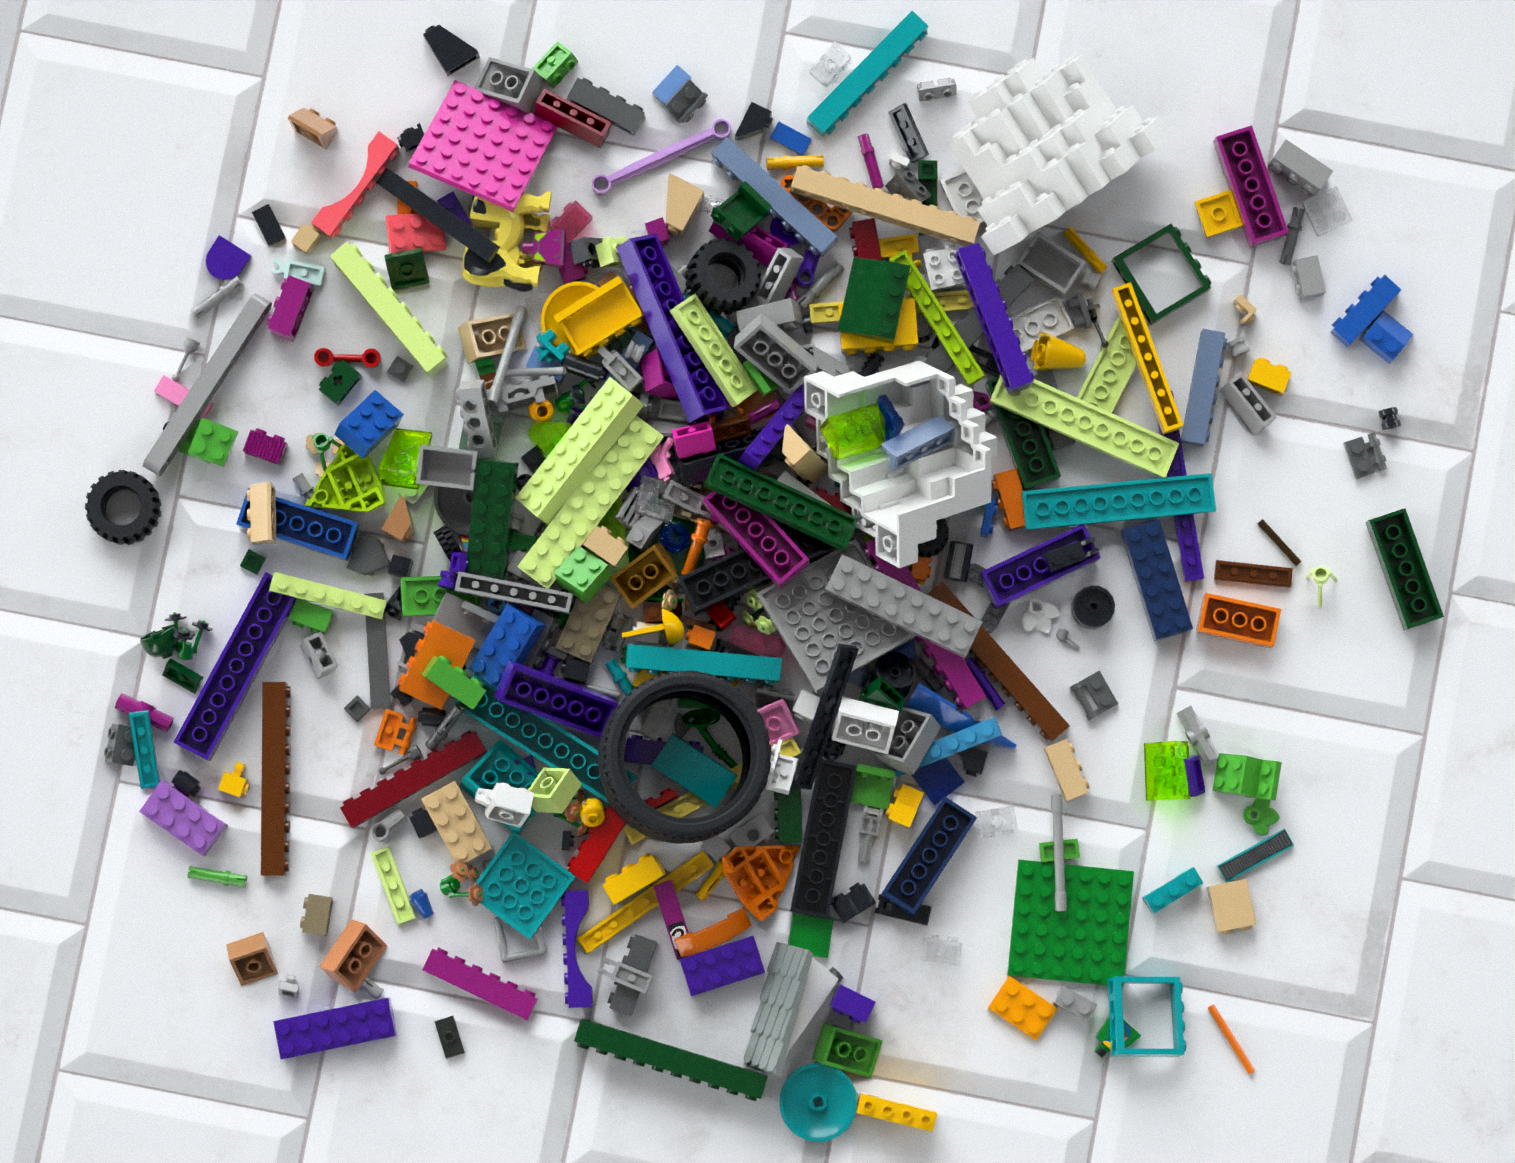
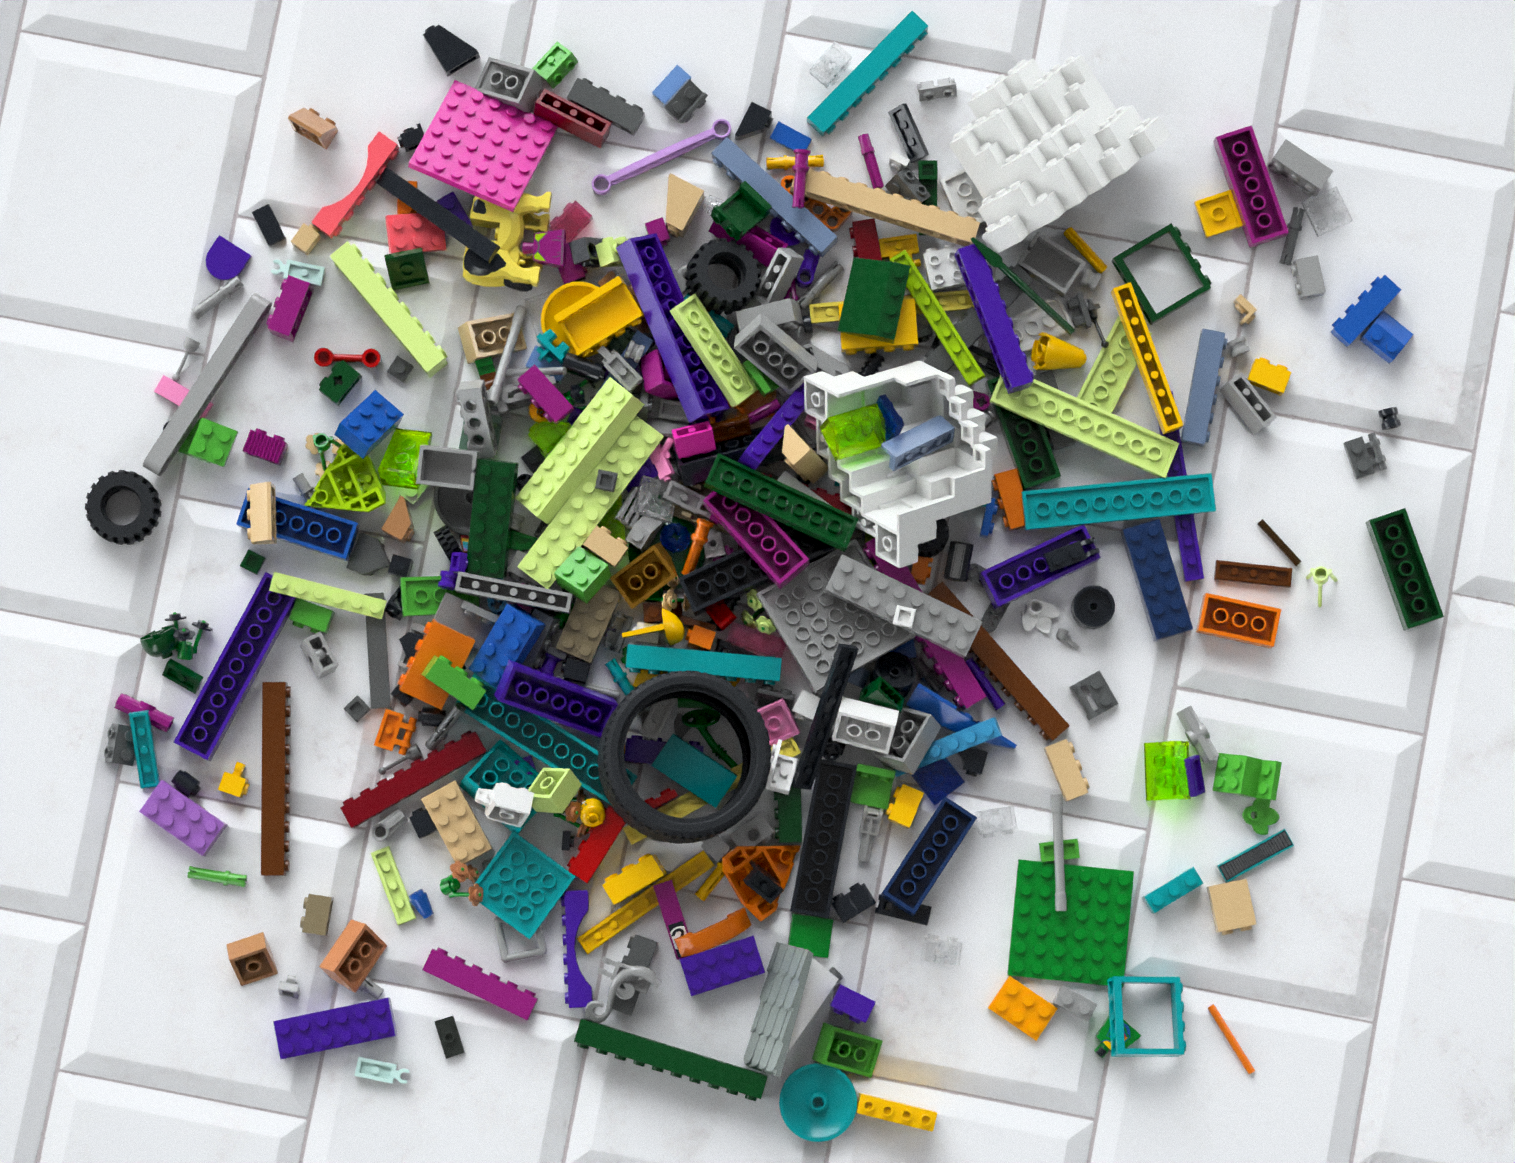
(379, 1070): none -> light aqua plate
(544, 395): none -> magenta brick
(606, 480): none -> dark grey tile
(615, 989): none -> light grey plant
(763, 883): none -> black panel
(800, 169): none -> magenta pin
(904, 616): none -> white tile
(995, 260): none -> dark green piece

